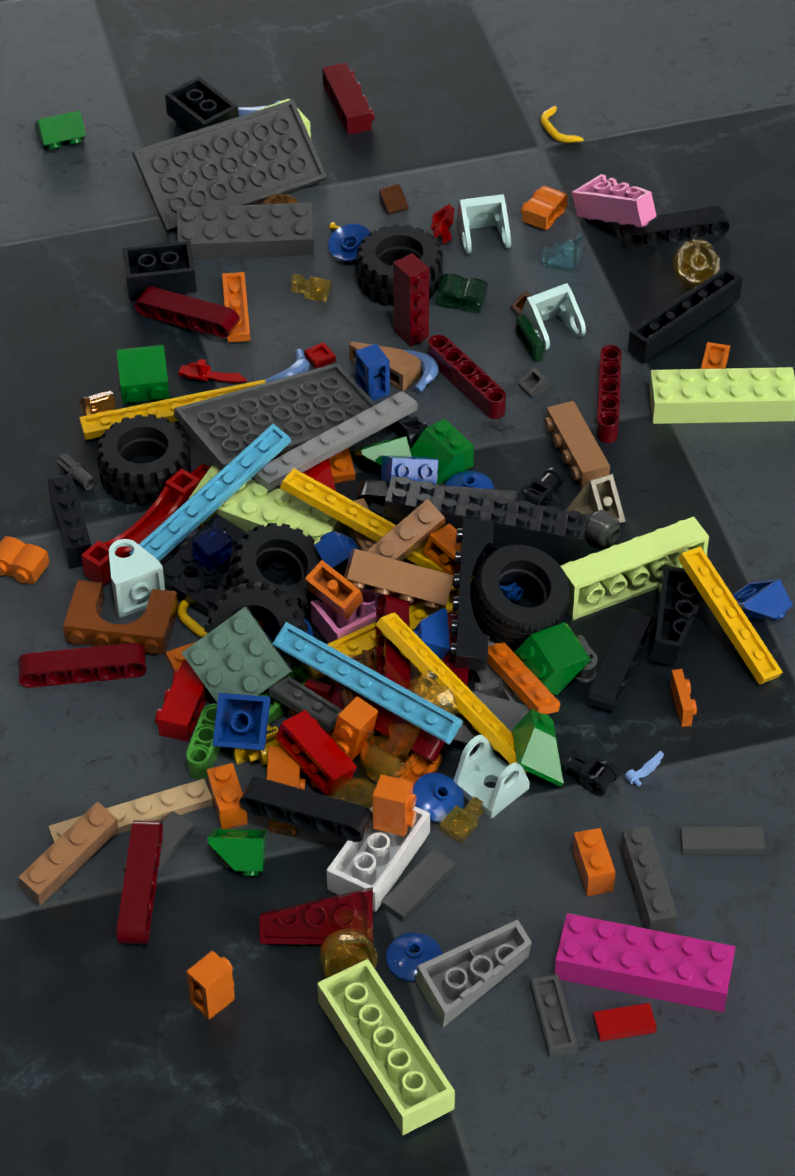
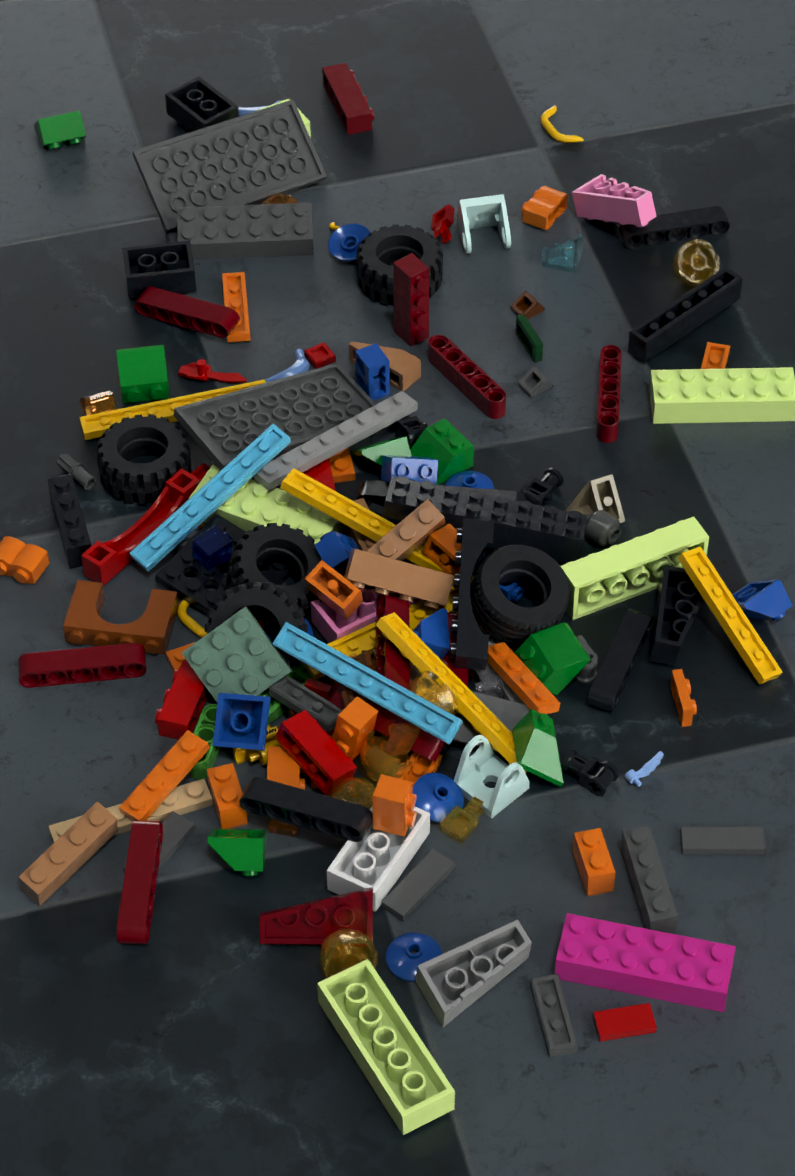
(133, 577): light aqua hose -> none
(164, 777): none -> orange plate
(211, 984): orange brick -> none
(314, 289): clear yellow plate -> none
(393, 199): reddish brown slope -> none
(429, 370): medium blue piece -> none
(461, 293): clear green brick -> none
(553, 303): light aqua hose -> none
(576, 443): medium nougat brick -> none

